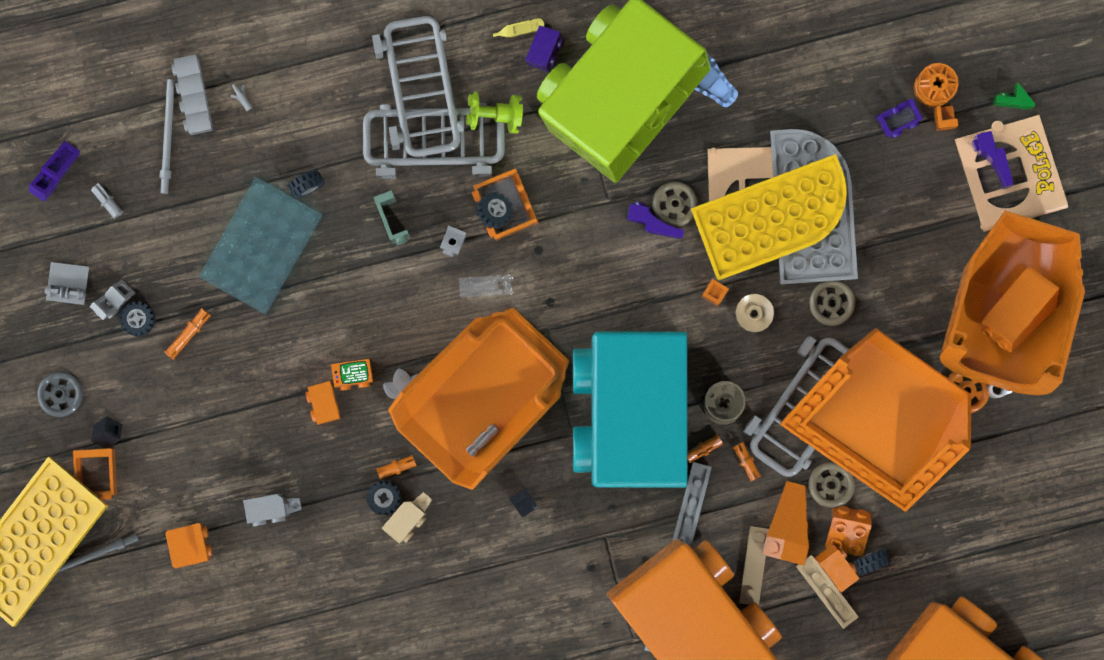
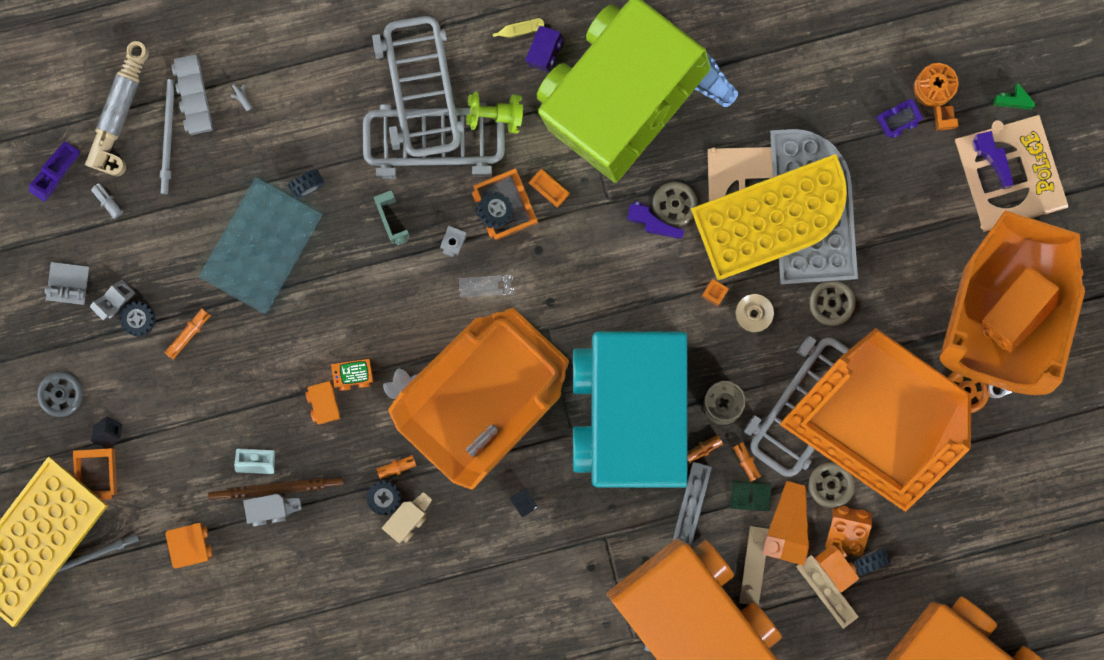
(115, 112): none -> piece
(255, 461): none -> light aqua slope
(275, 488): none -> reddish brown axle
(549, 188): none -> orange tile
(760, 497): none -> clear green piece

